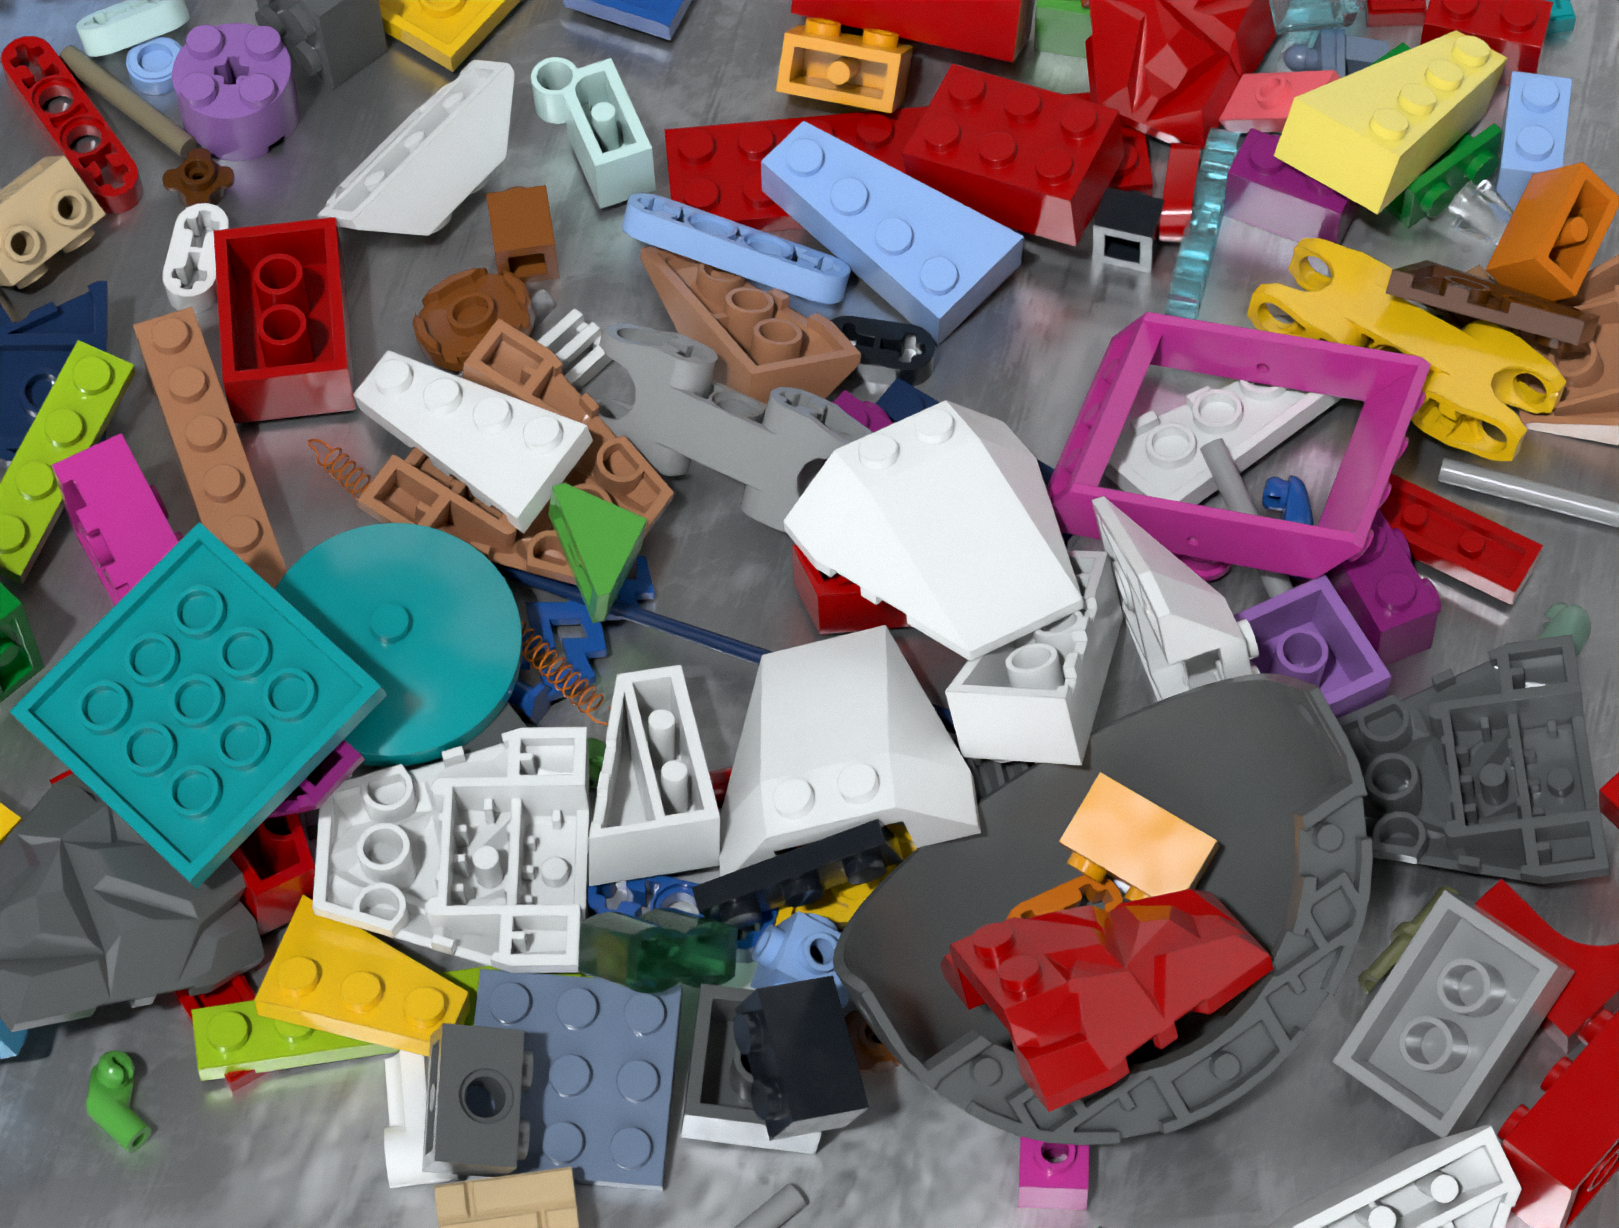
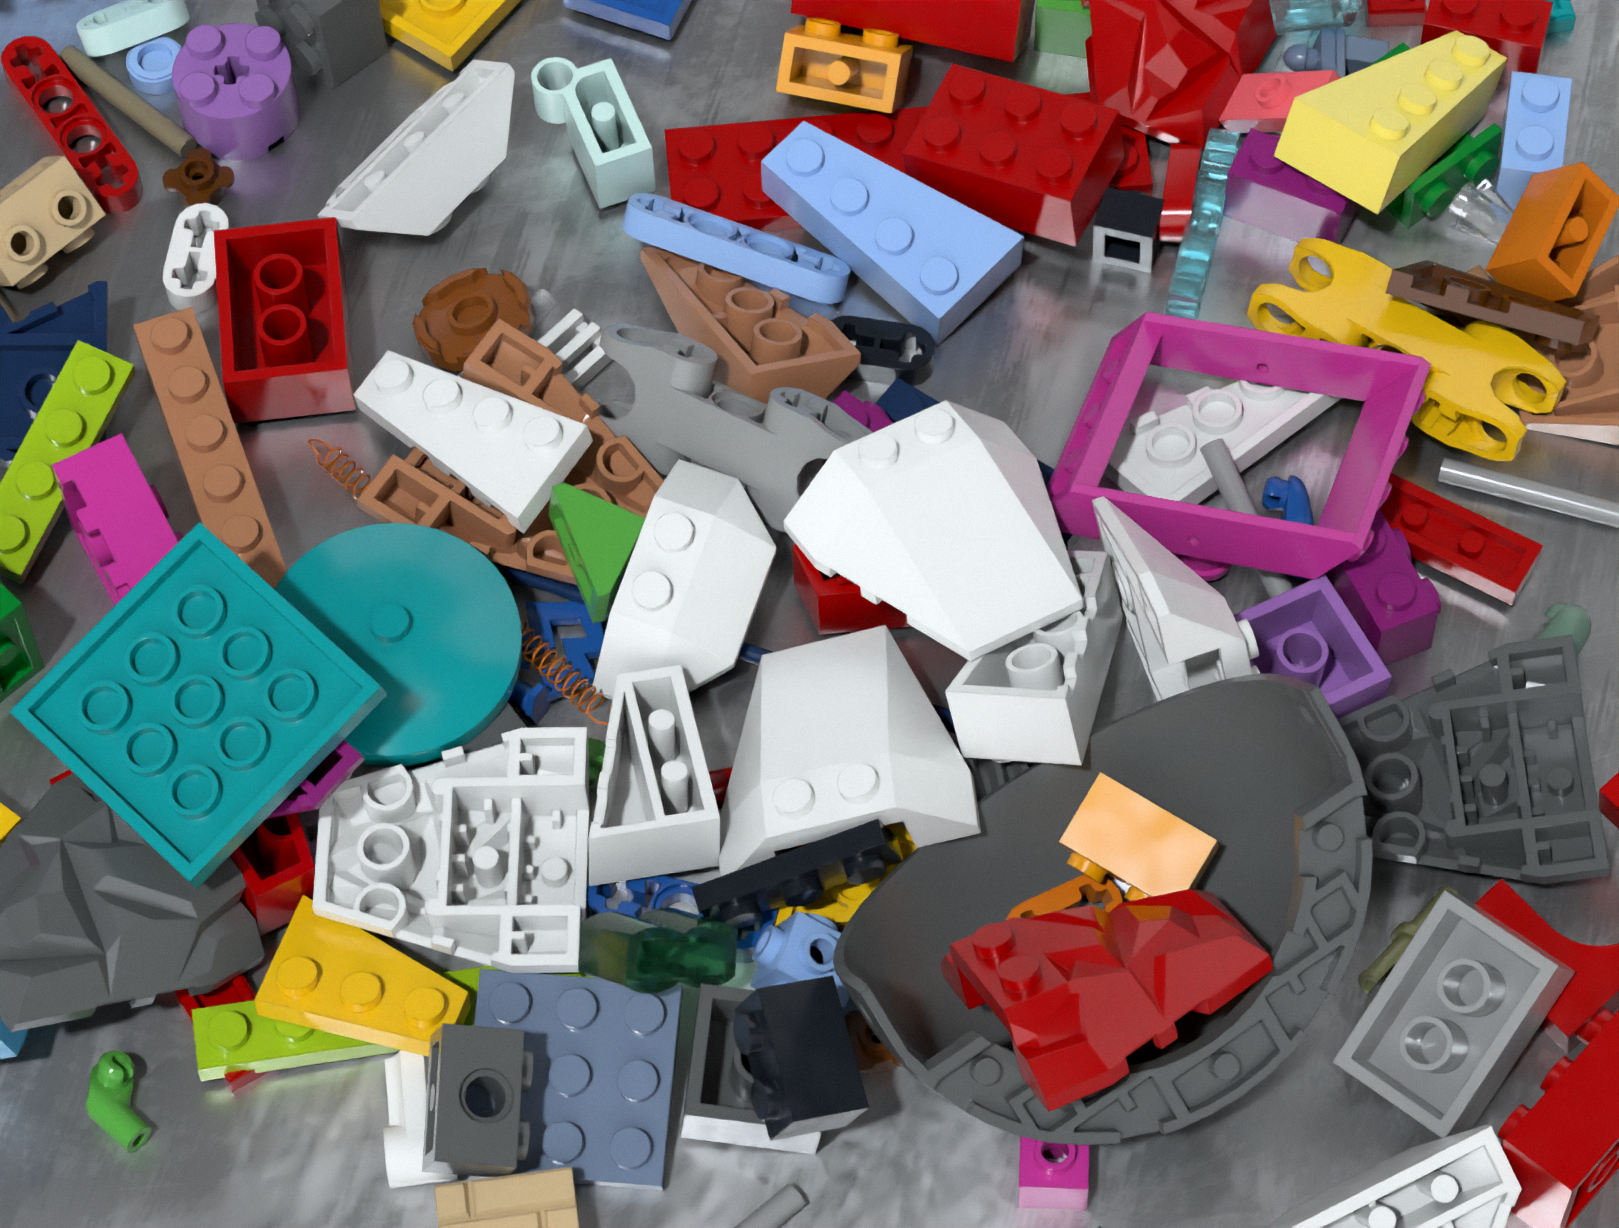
(523, 233): dark orange brick -> none
(688, 581): none -> white wedge

